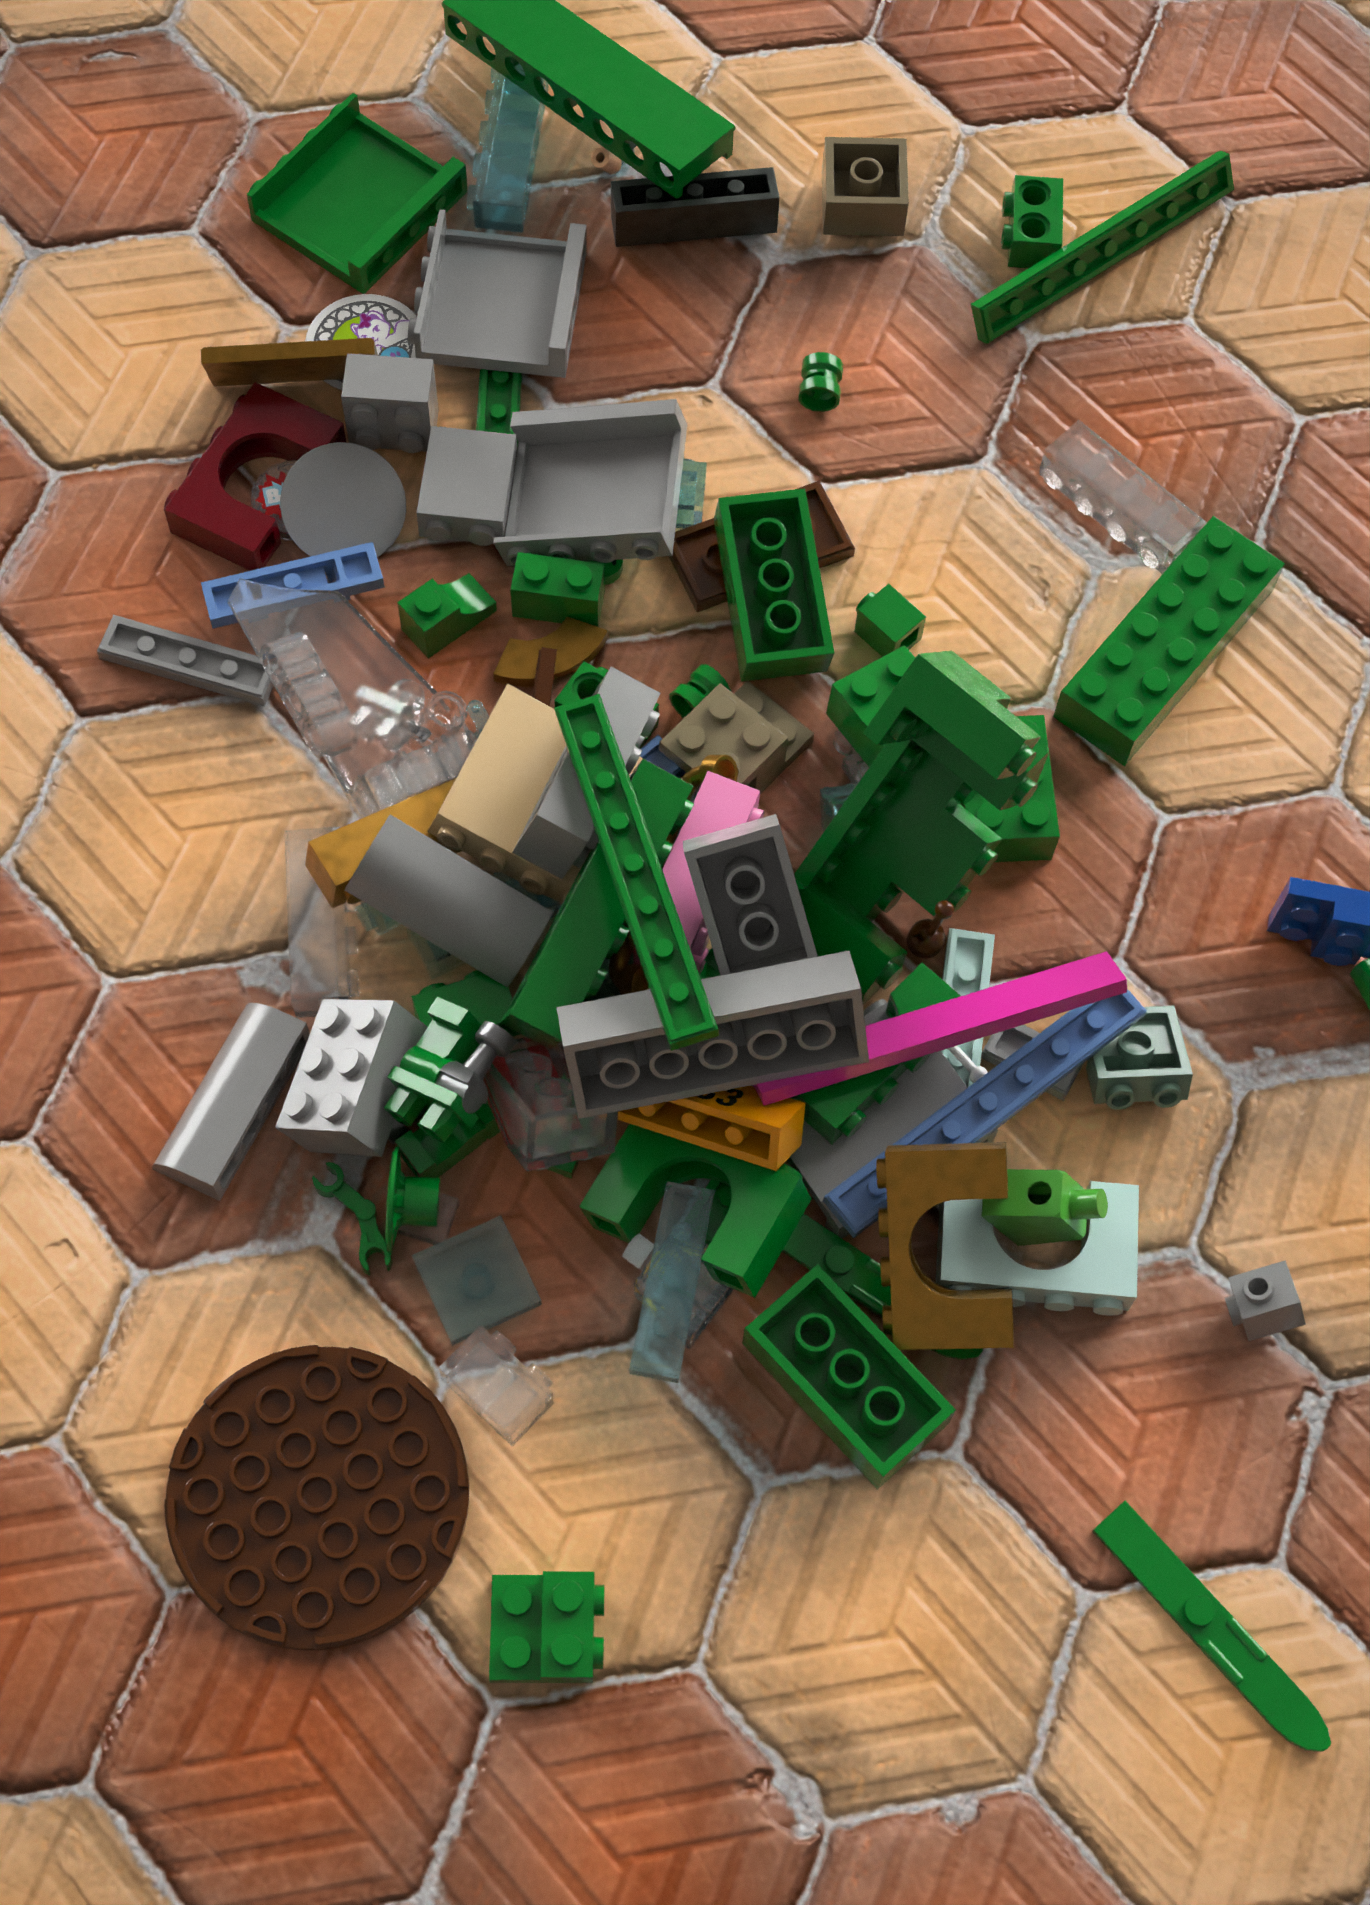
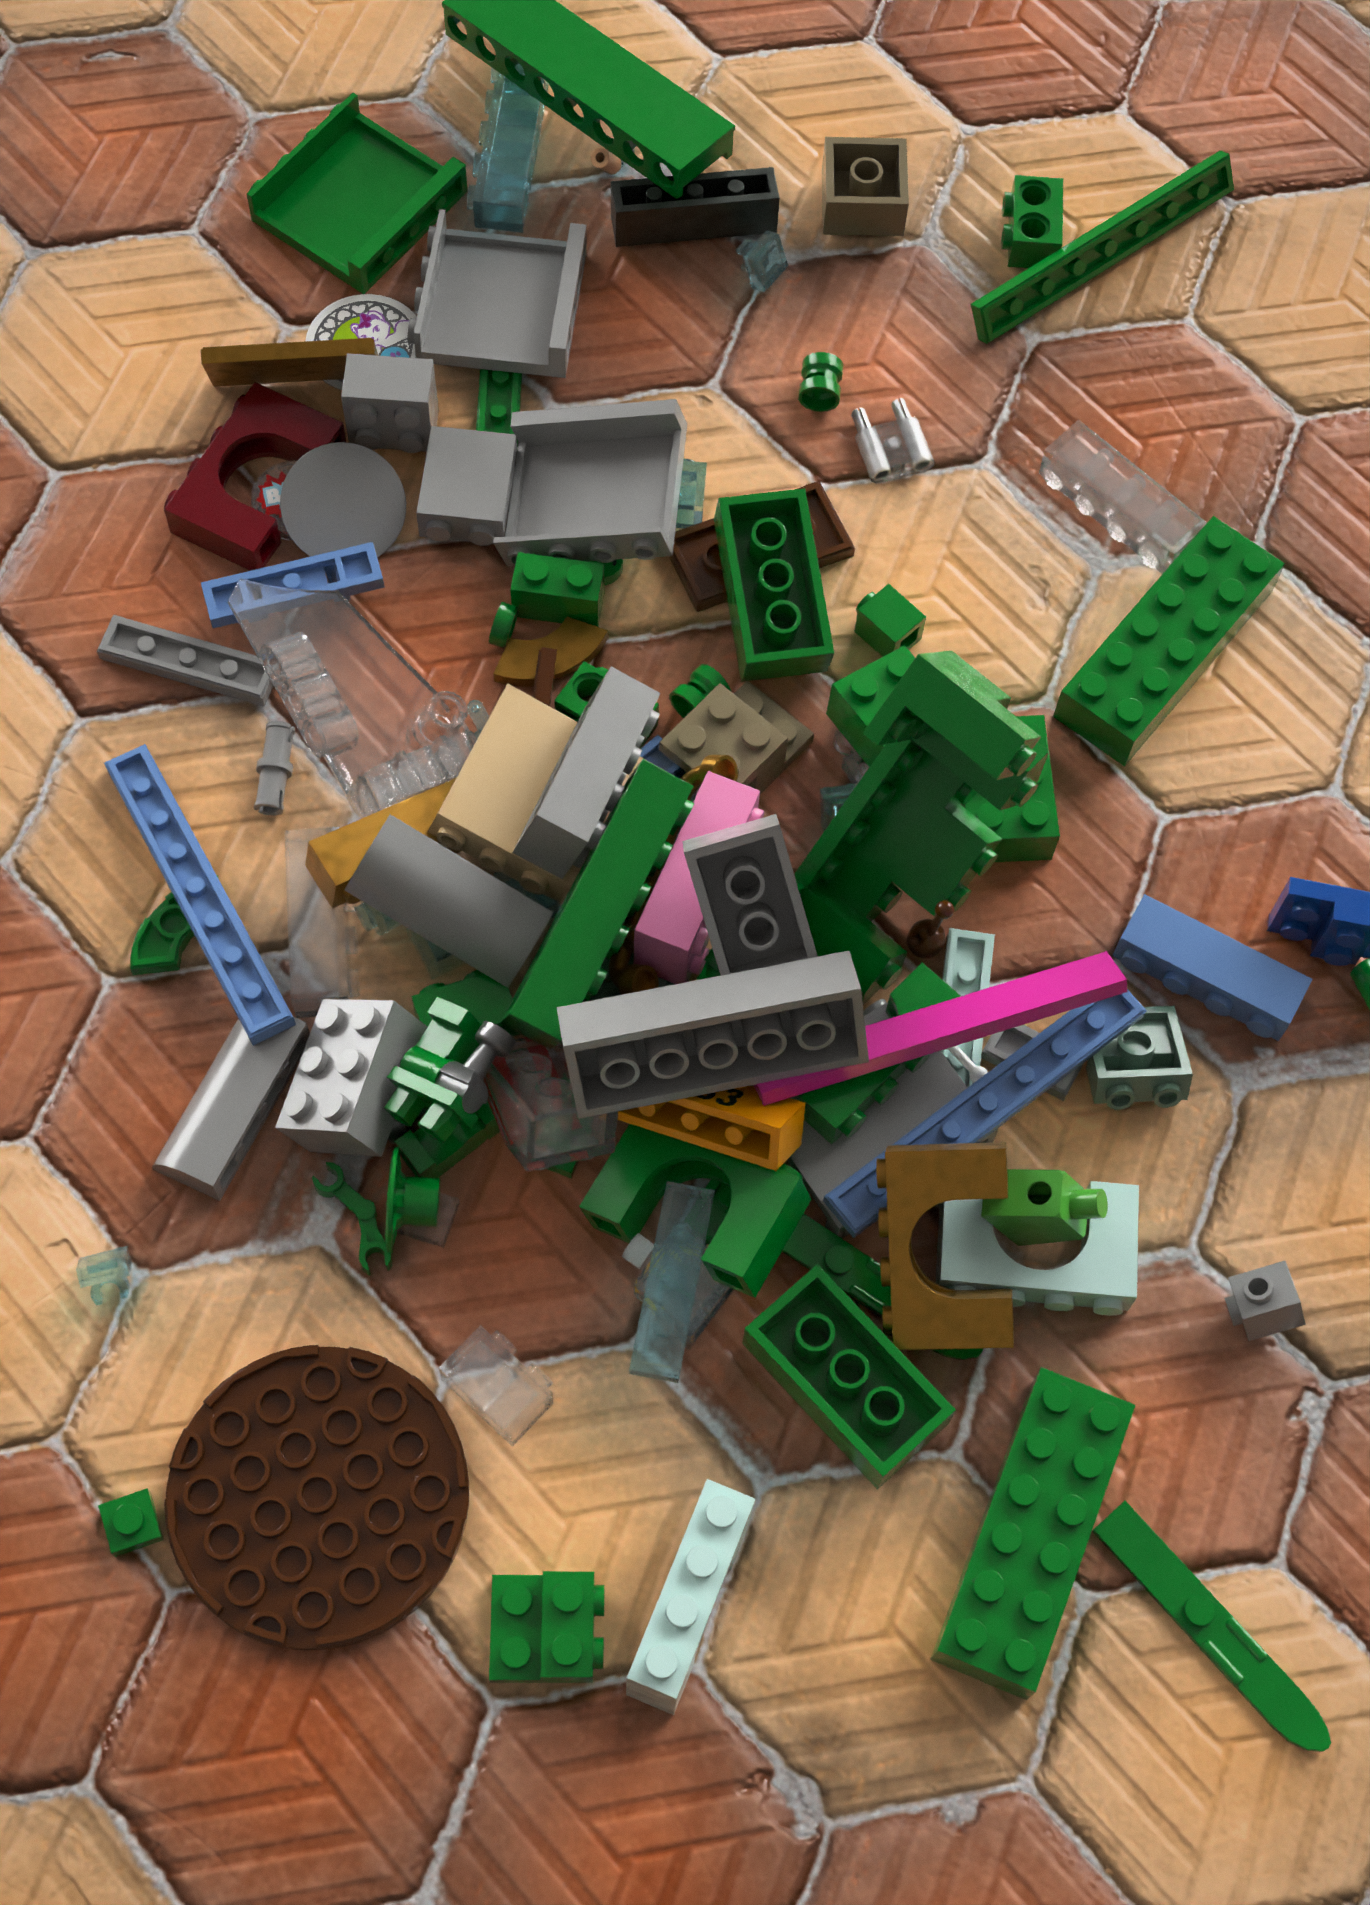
(104, 1268): none -> clear light blue tile
(131, 1522): none -> green plate
(161, 940): none -> green tile
(200, 895): none -> medium blue tile
(274, 768): none -> light grey pin
(390, 716): clear hips -> none
(443, 612): green arch -> none
(476, 1279): clear light blue plate -> none
(503, 625): none -> green tile
(636, 873): green tile -> none
(689, 1596): none -> light aqua arch
(763, 260): none -> clear light blue tile
(893, 447): none -> clear piece
(1033, 1534): none -> green brick
(1211, 968): none -> medium blue brick

